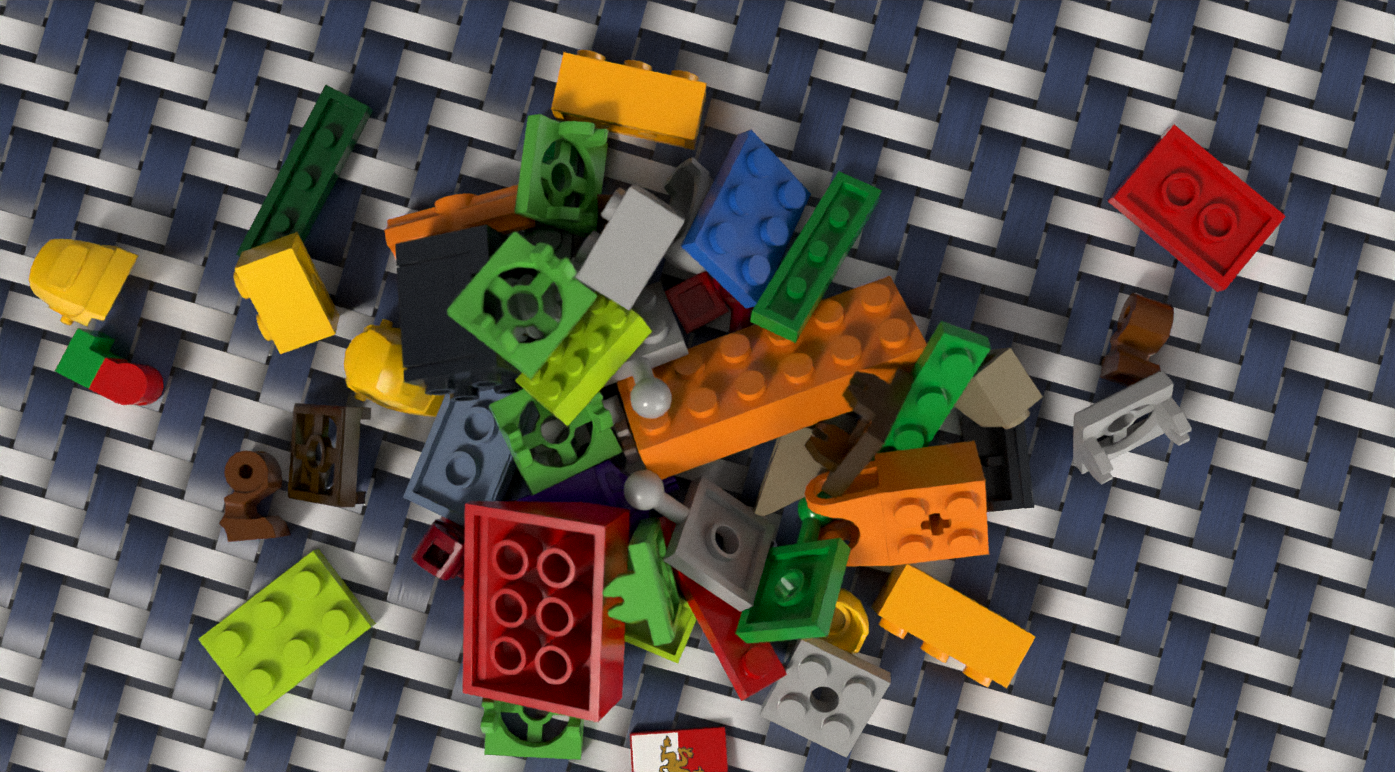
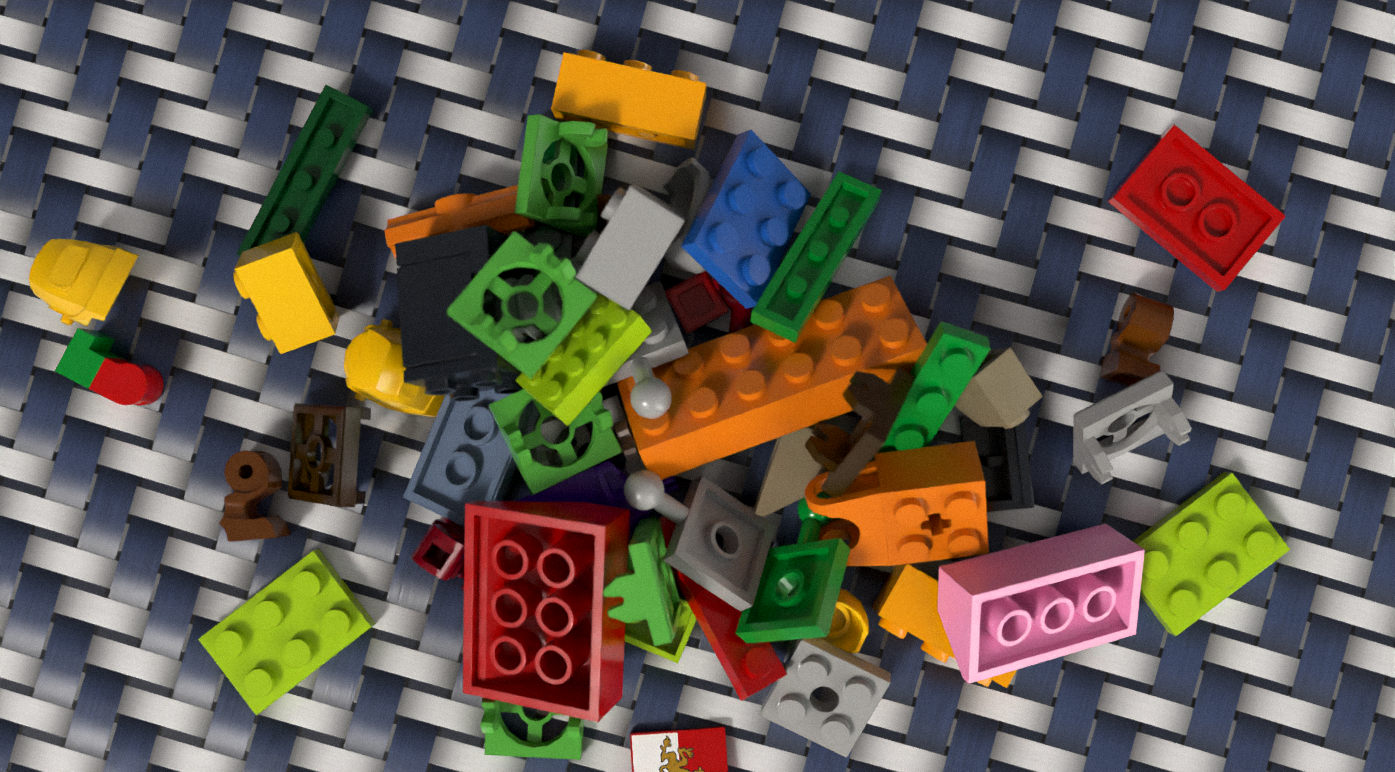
(1040, 600): none -> bright pink slope
(1205, 552): none -> lime plate

